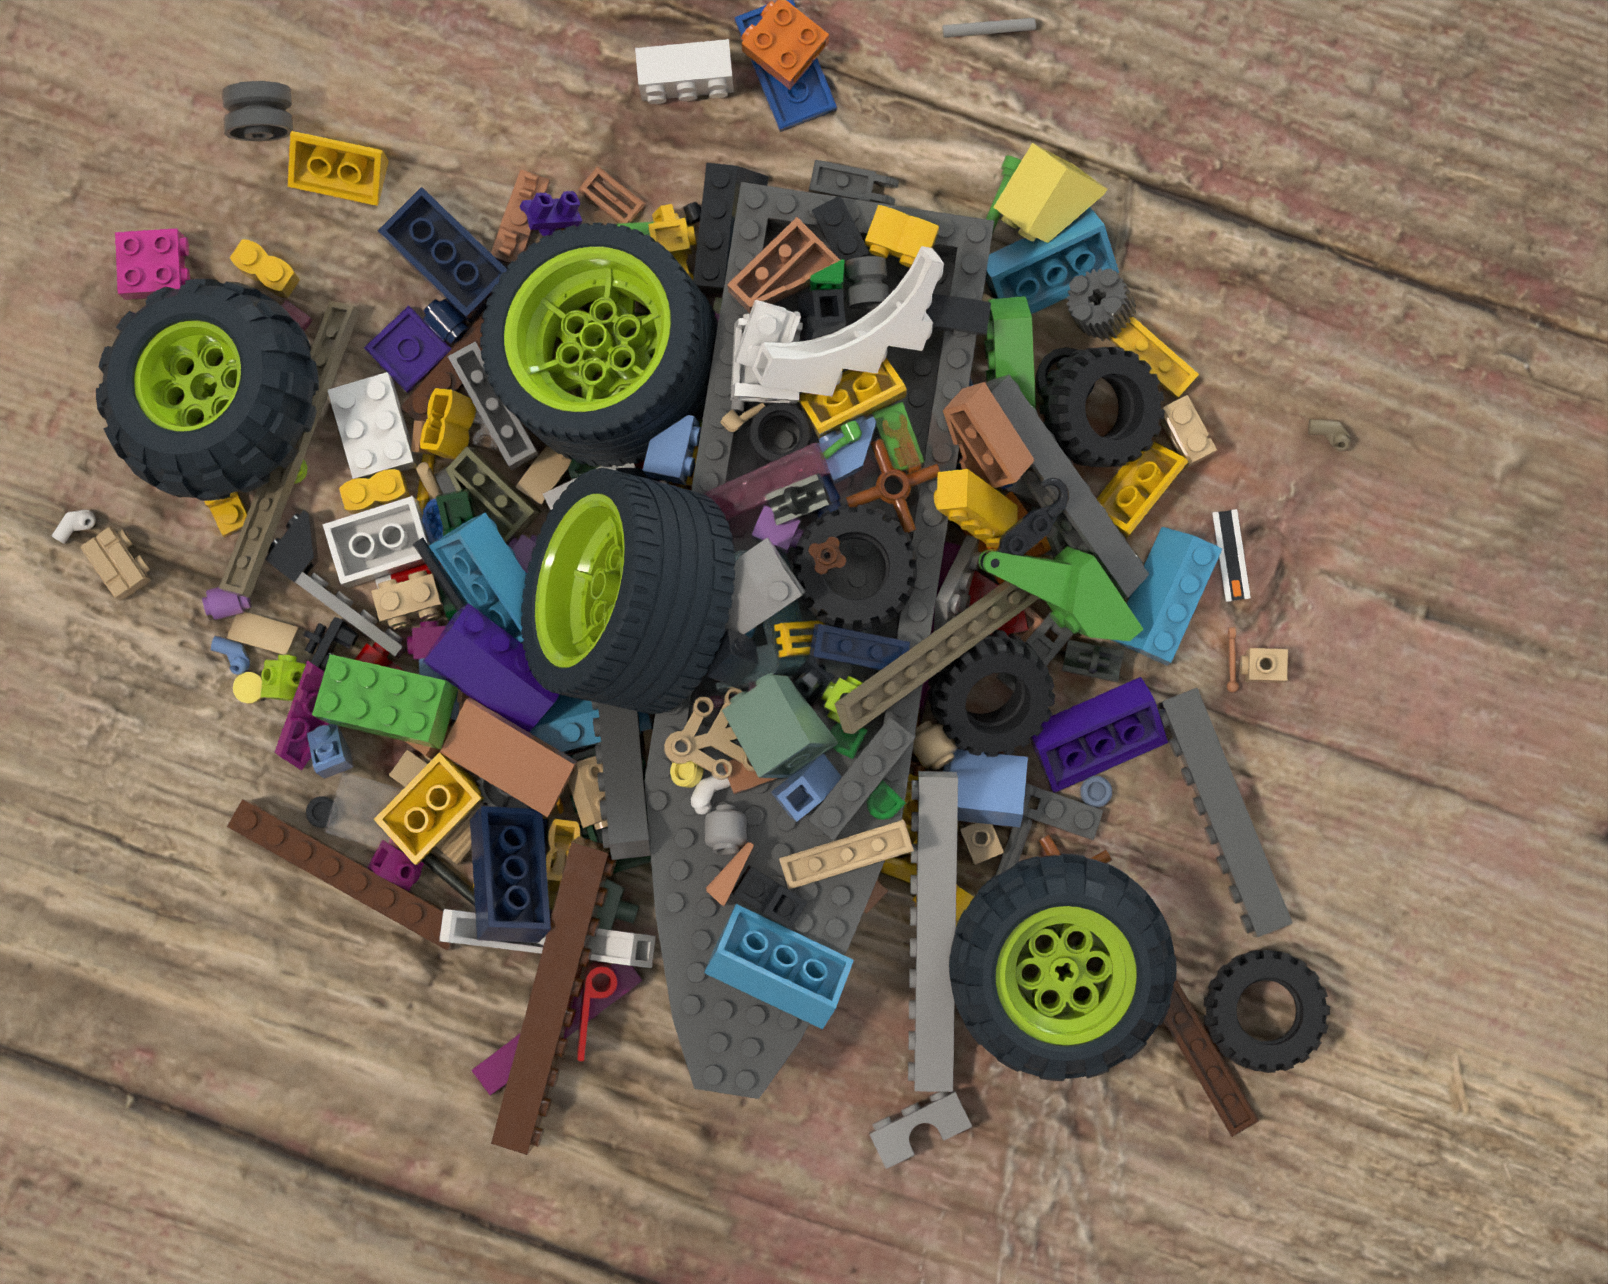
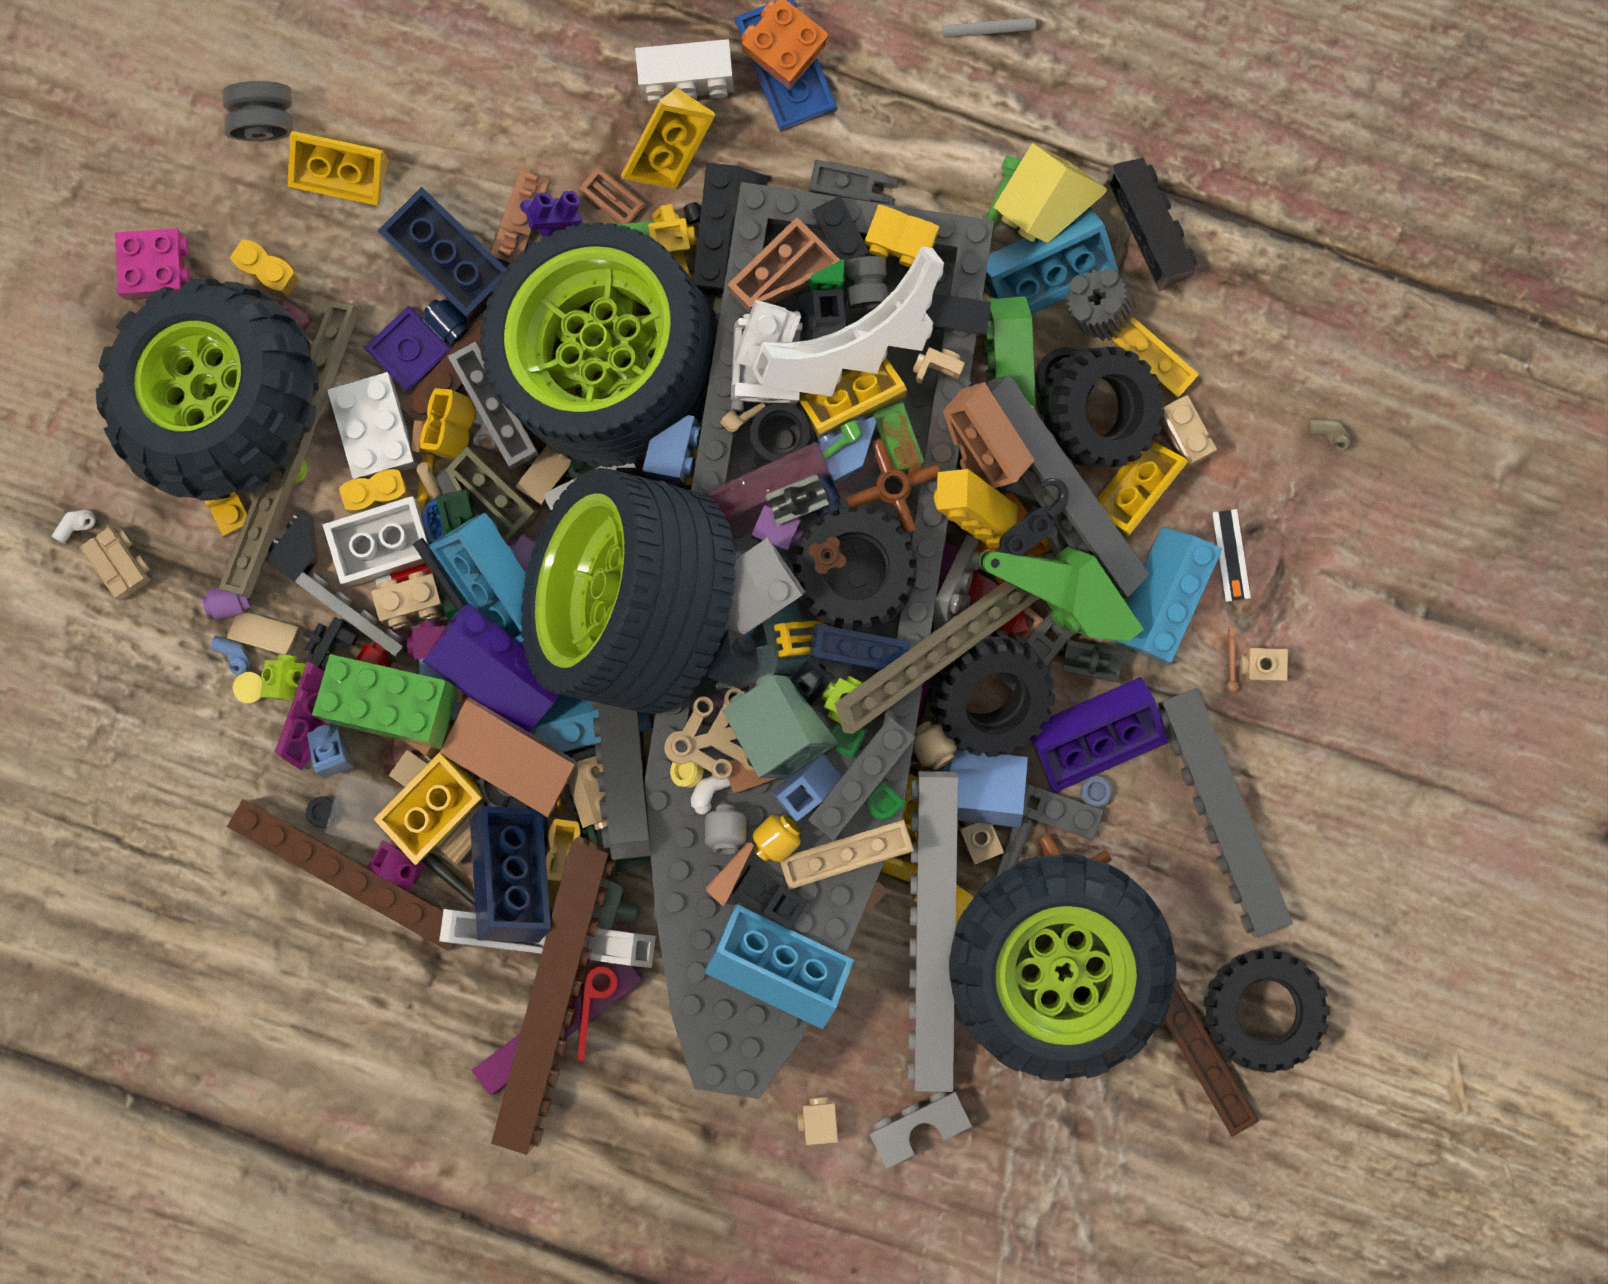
(669, 141): none -> yellow slope
(776, 838): none -> yellow head
(818, 1121): none -> tan brick
(945, 362): none -> tan bracket
(1151, 223): none -> black slope

